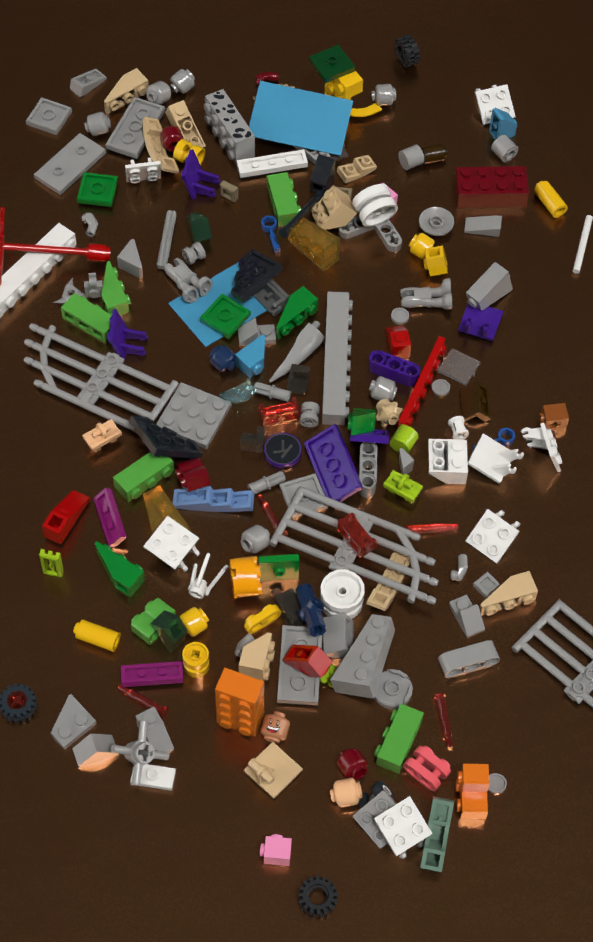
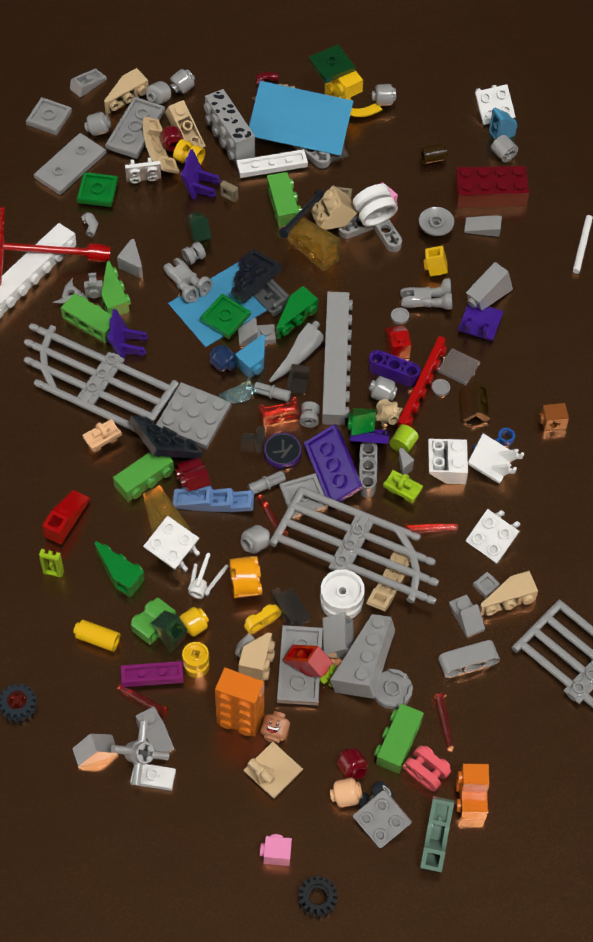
(72, 723): light grey wing -> none
(110, 517): magenta plate -> none
(166, 239): light grey axle -> none
(276, 247): blue piece -> none
(279, 567): green plate -> none
(310, 610): dark blue piece -> none
(322, 174): black slope -> none
(356, 535): clear red hinge -> none
(360, 167): tan slope -> none
(403, 827): white plate -> none
(407, 51): black tyre -> none
(411, 157): light grey piece -> none
(419, 244): yellow head -> none
(458, 428): white bush -> none
(462, 568): light grey arm -> none
(497, 783): light grey piece -> none
(543, 439): white plate -> none
(550, 199): yellow brick -> none

